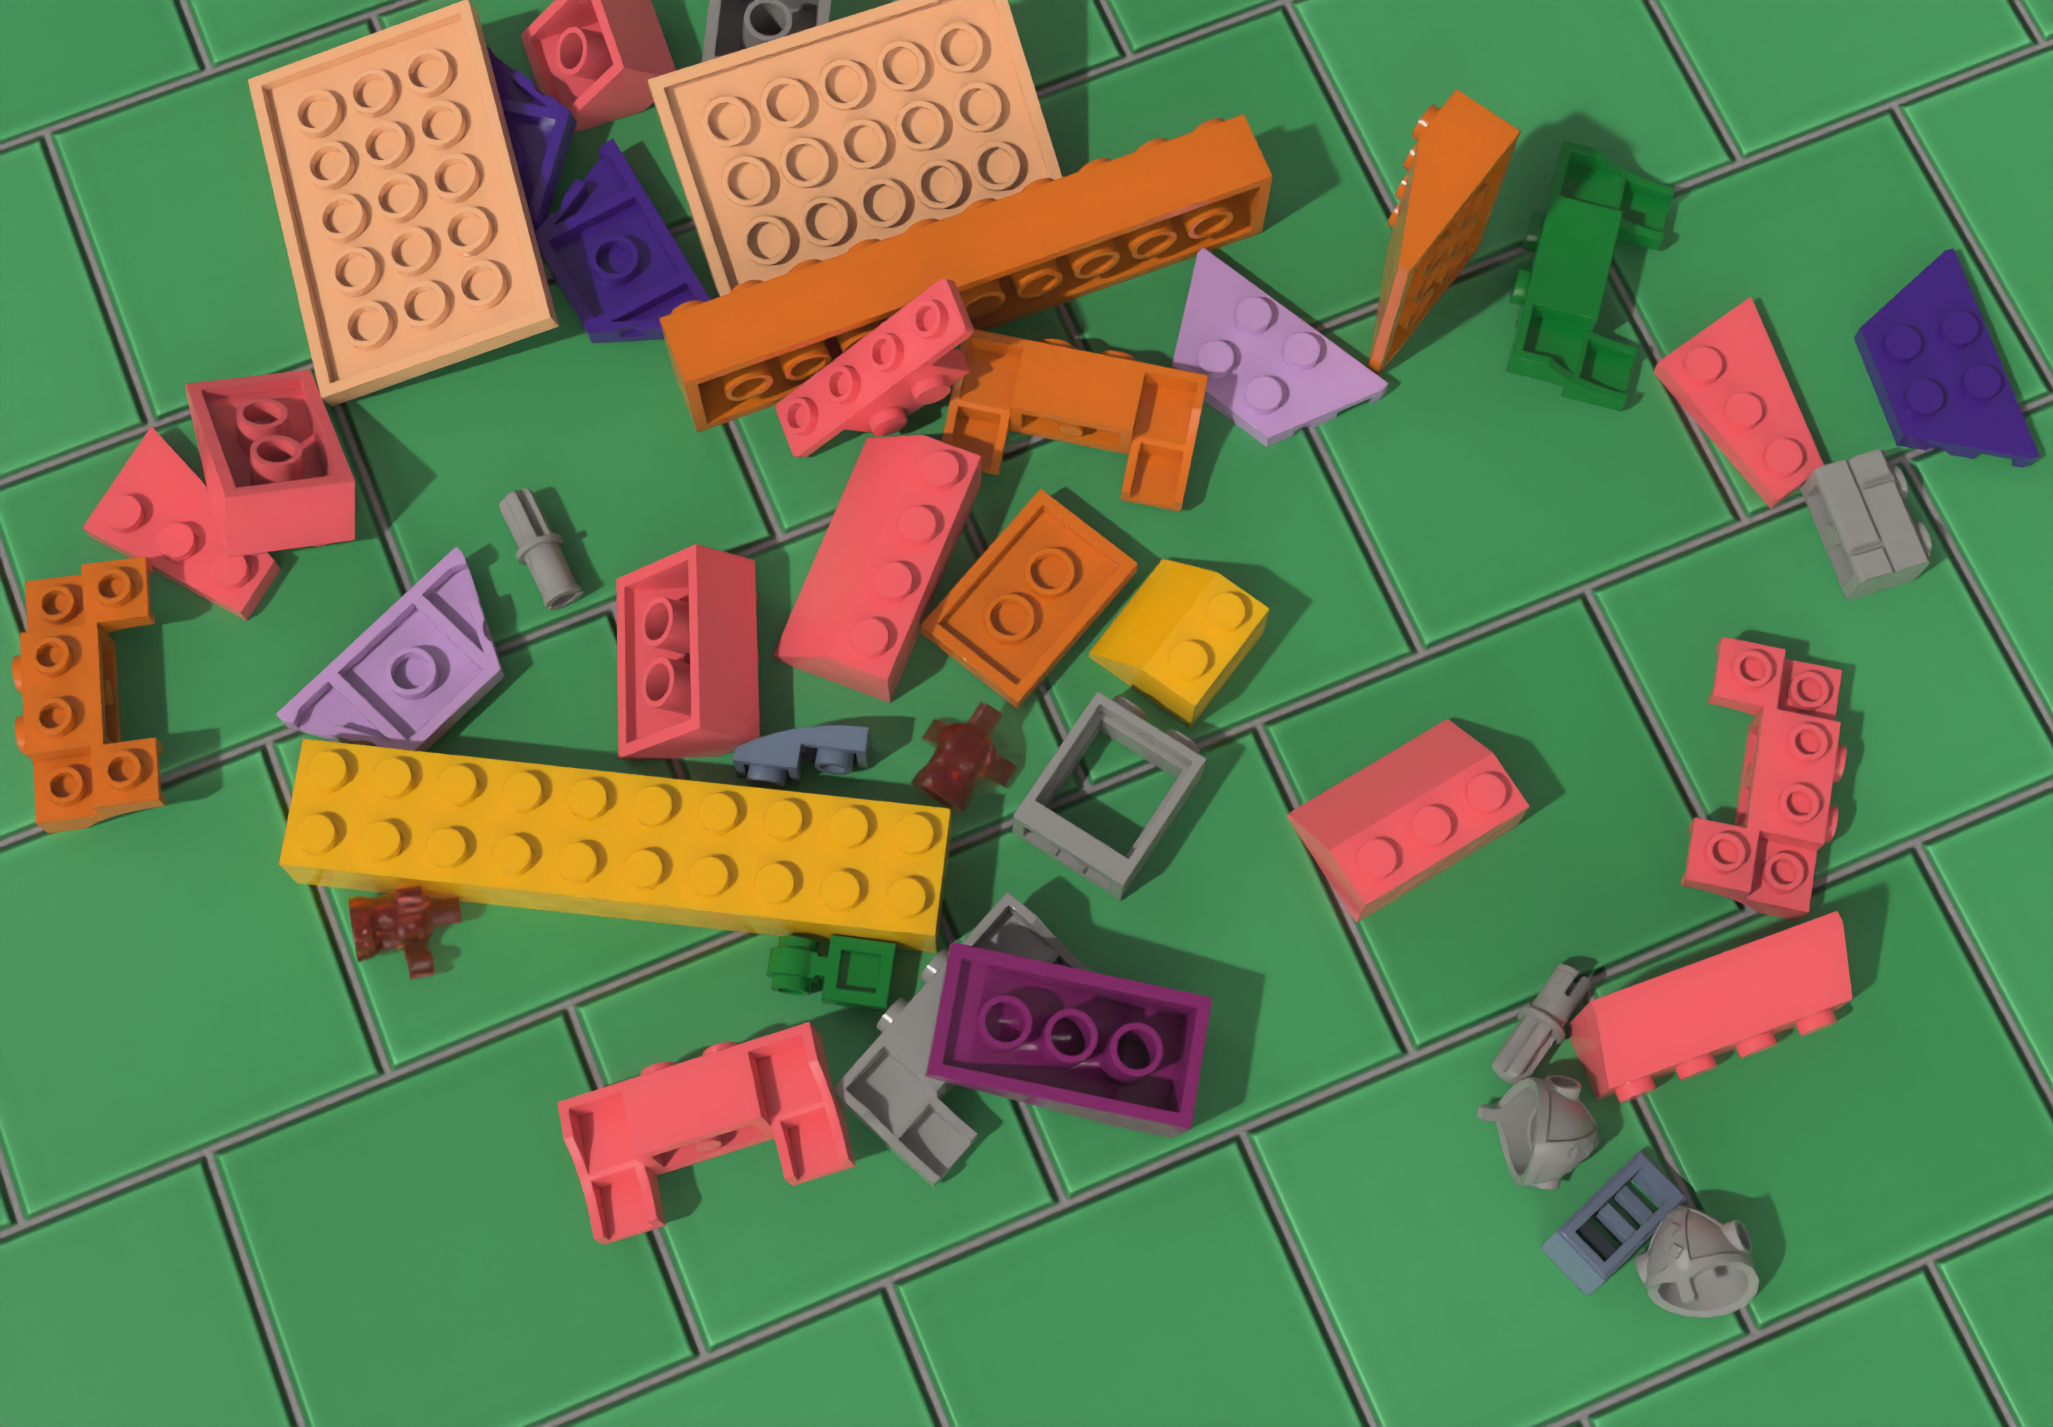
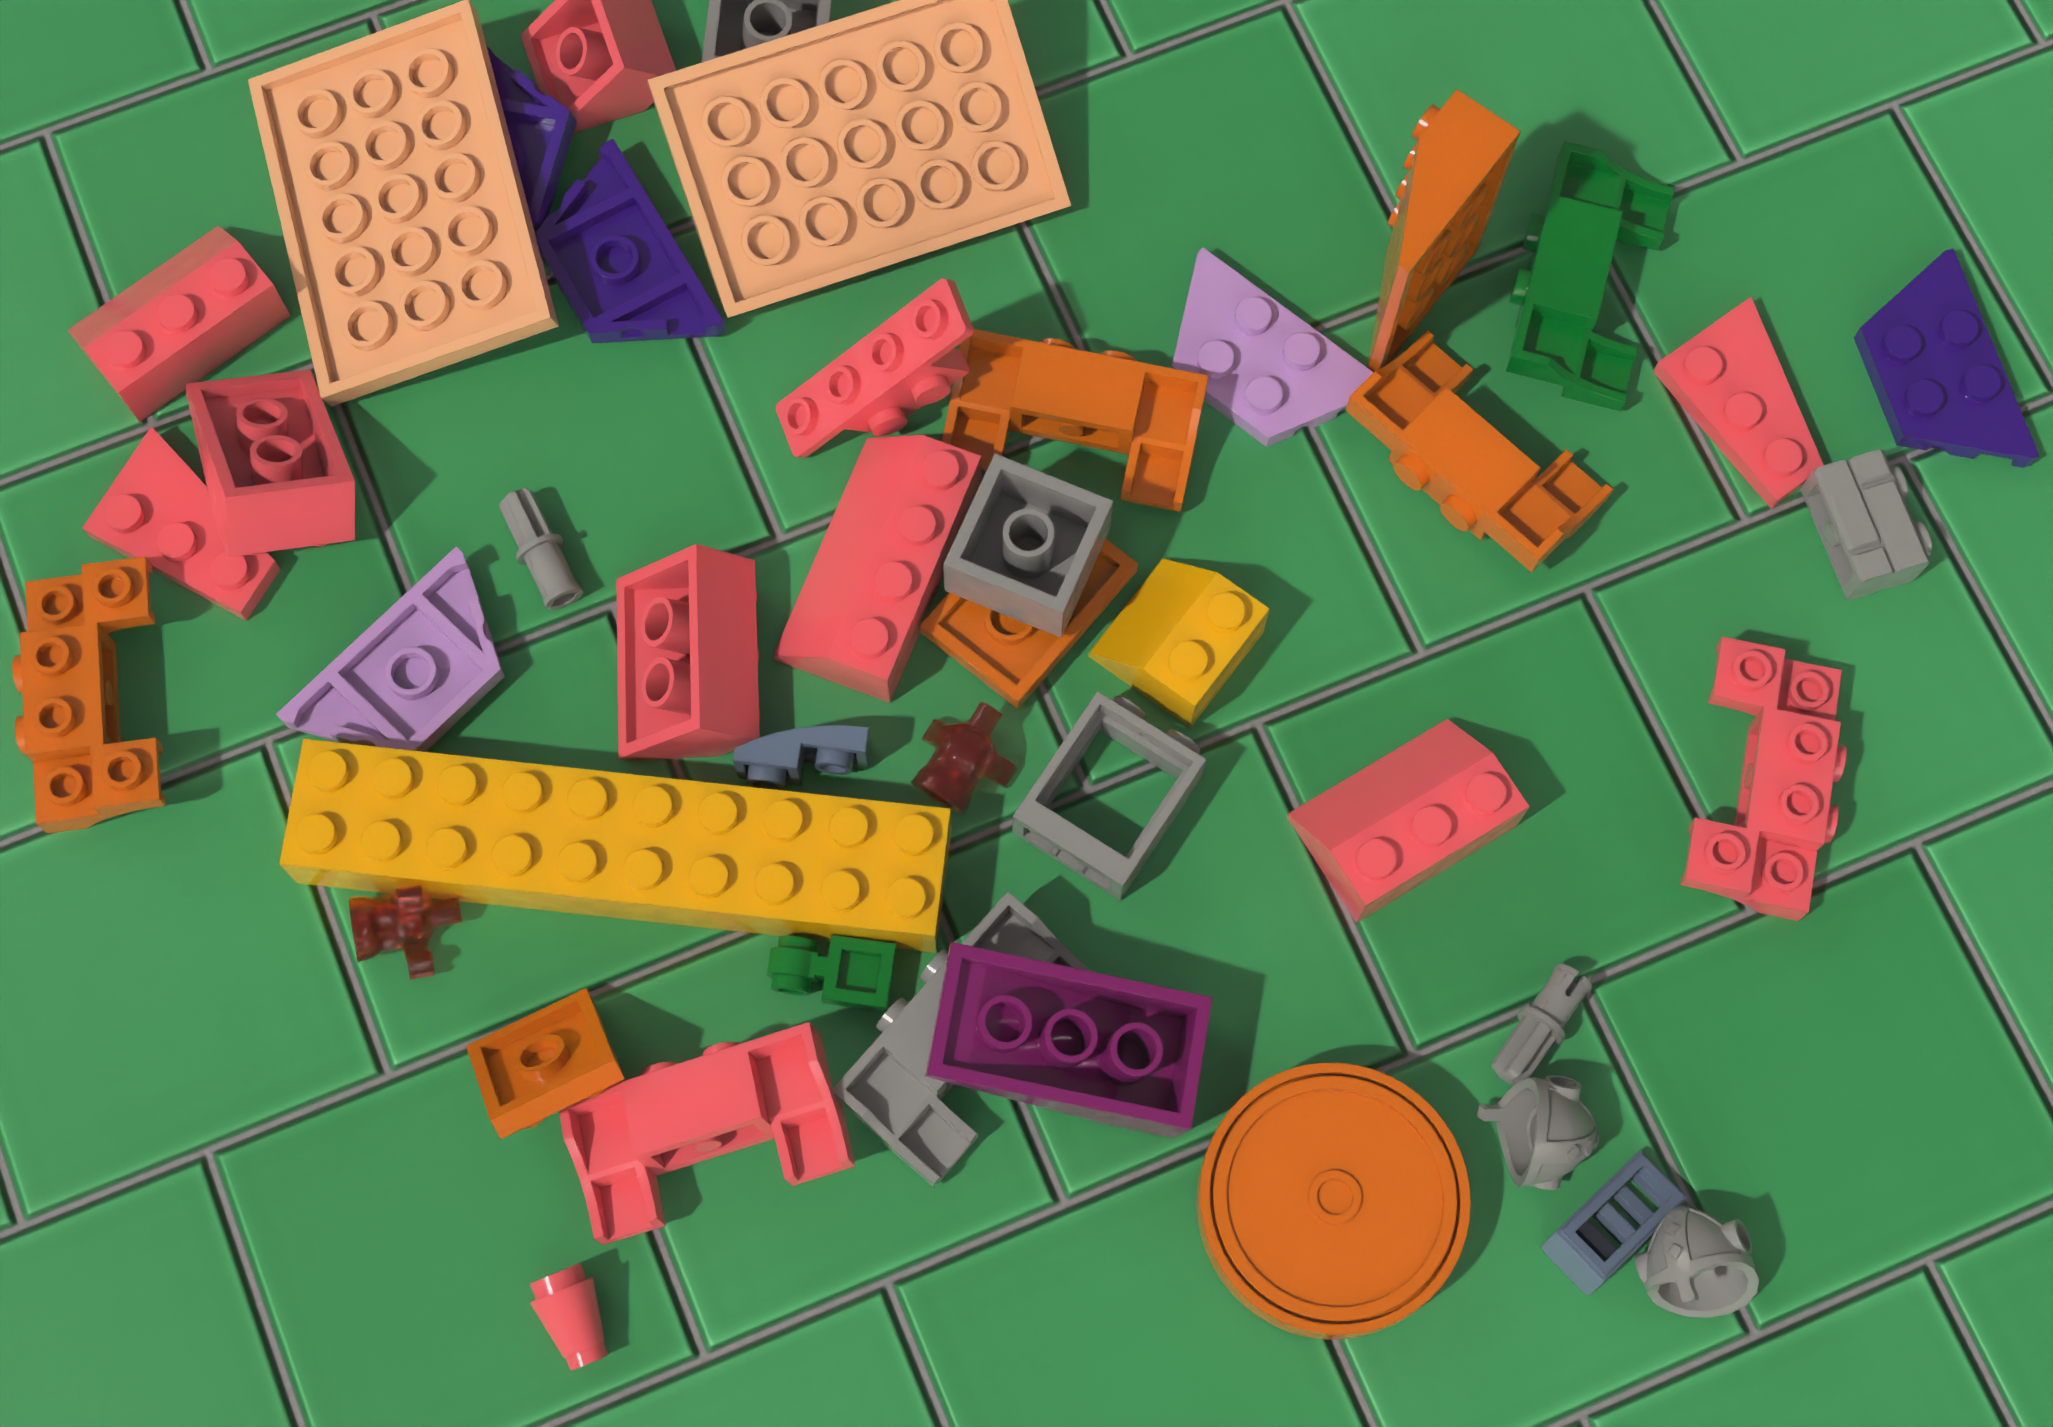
(180, 322): none -> coral slope
(544, 1063): none -> orange plate
(571, 1315): none -> coral cone
(1002, 254): orange brick -> none
(1027, 545): none -> light grey brick
(1333, 1201): none -> orange brick
(1466, 462): none -> orange bracket
(1713, 1008): coral slope -> none

